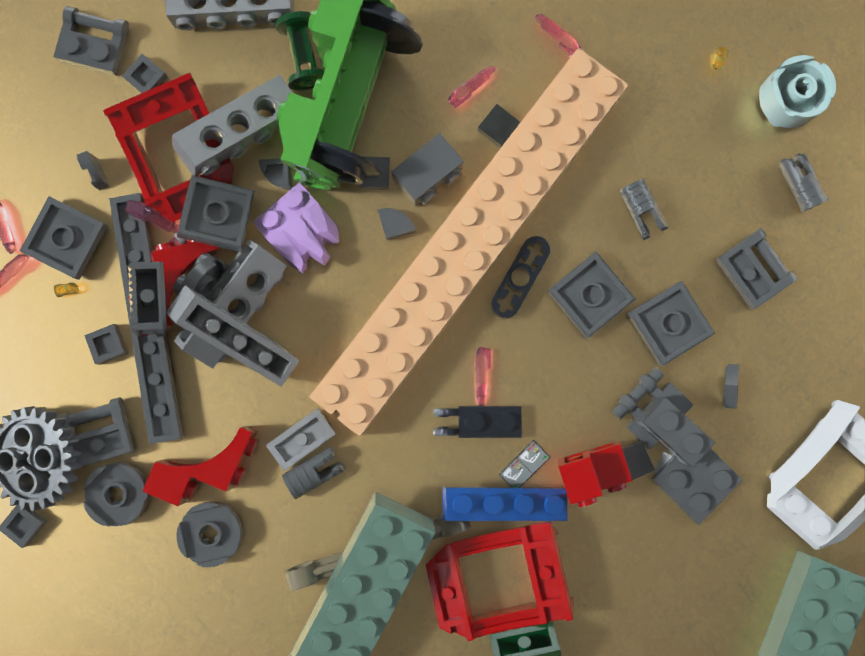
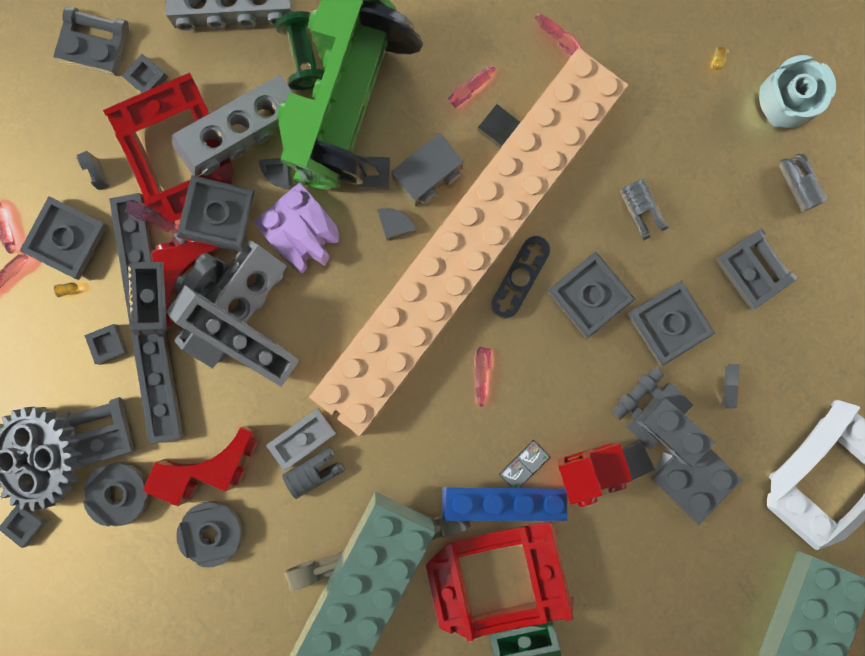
(482, 422): black hinge -> none

